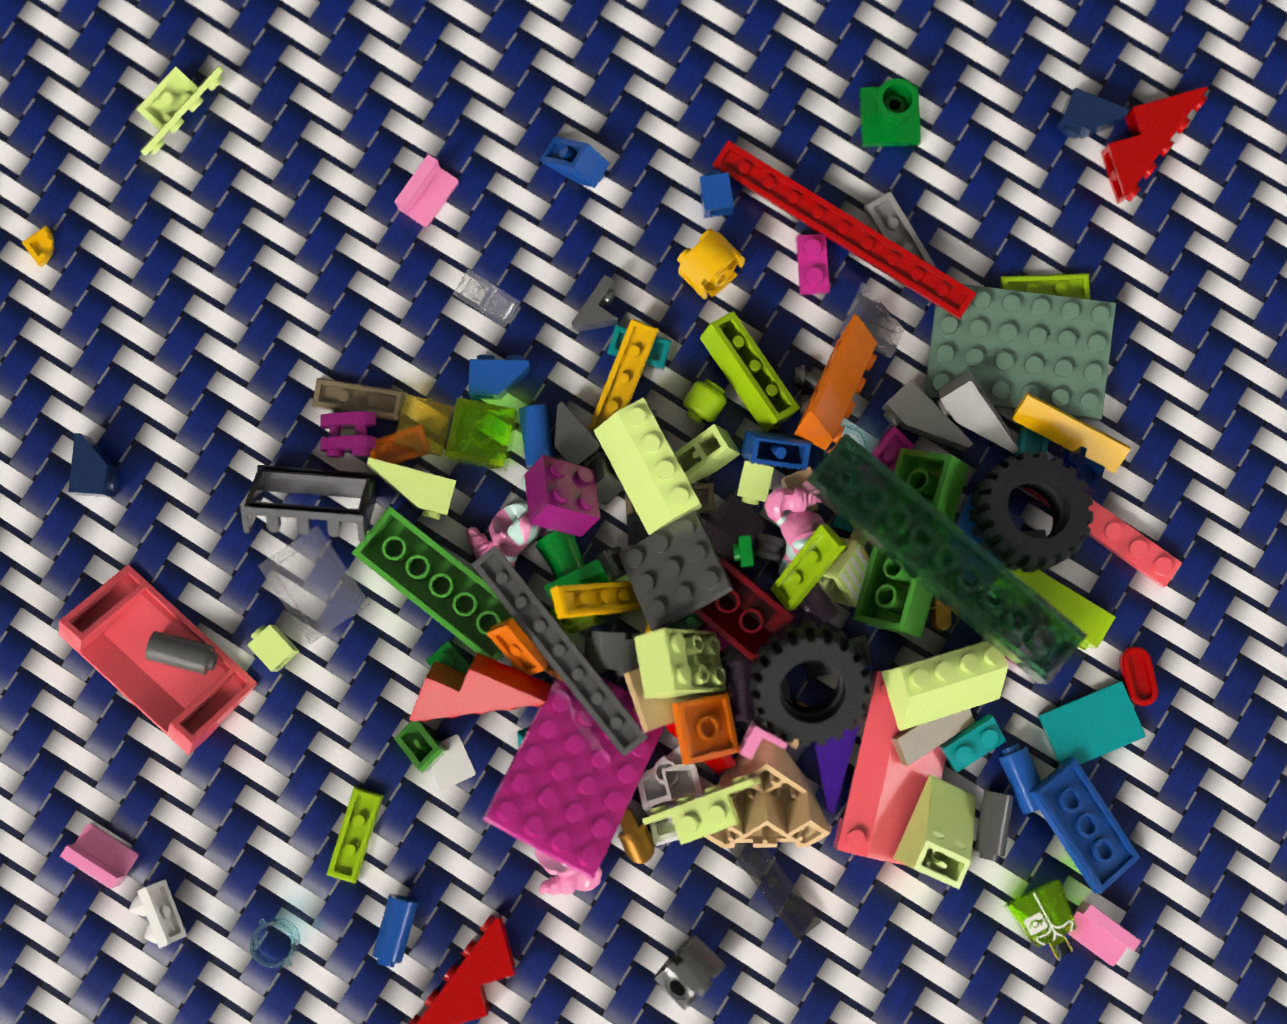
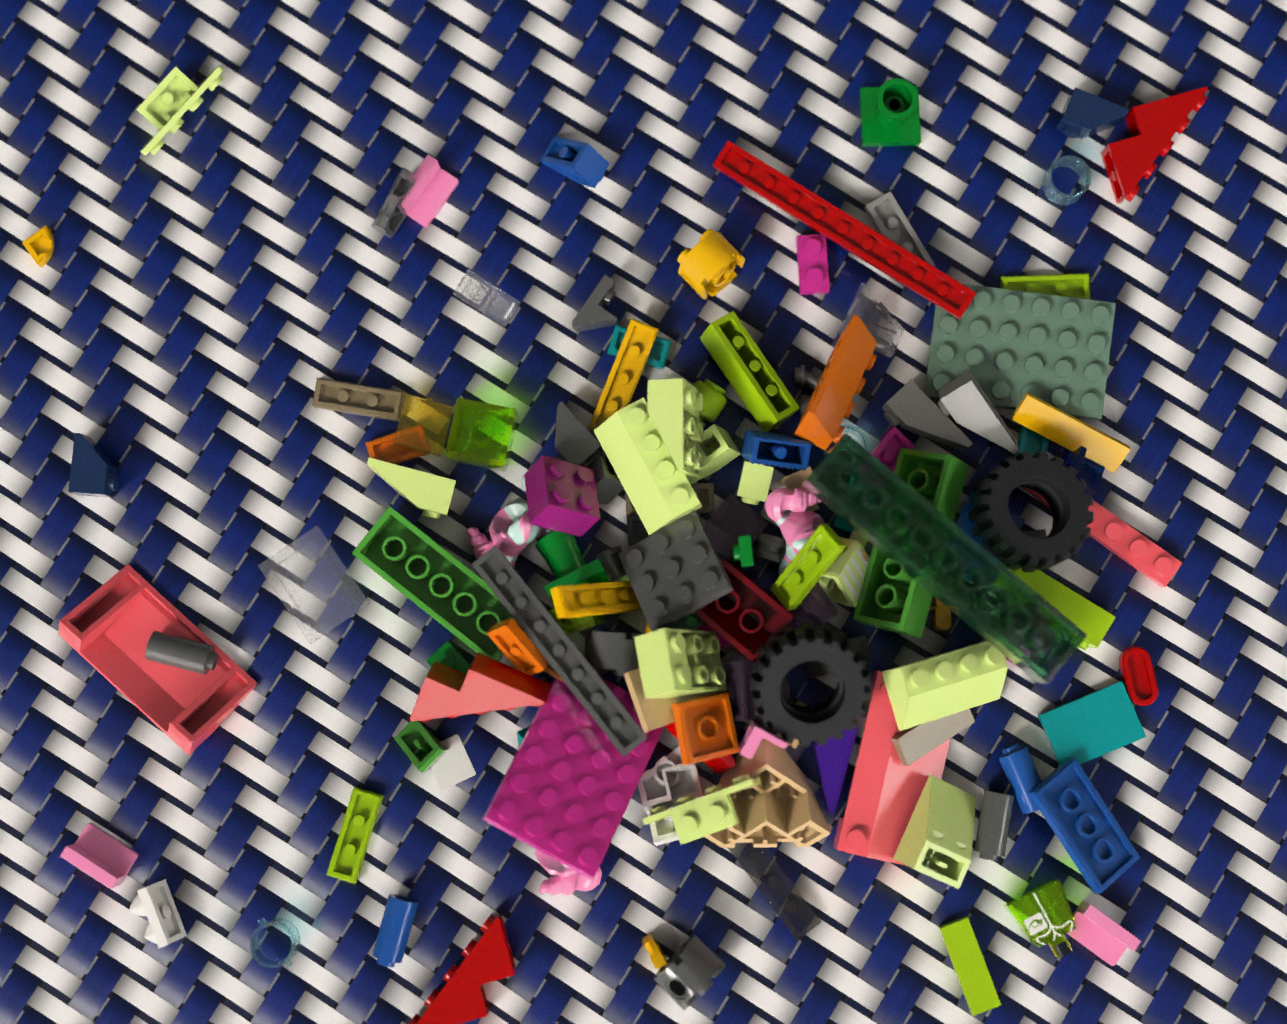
(272, 647): yellowish green brick -> none
(314, 483): black window -> none
(358, 444): magenta brick -> none
(391, 213): none -> dark grey slope
(495, 378): blue slope -> none
(536, 433): blue brick -> none
(636, 838): pearl gold arm -> none
(656, 954): none -> yellow tile
(675, 412): none -> yellowish green slope
(716, 194): blue brick -> none
(969, 966): none -> lime tile
(972, 743): teal plate -> none
(1074, 163): none -> clear light blue piece

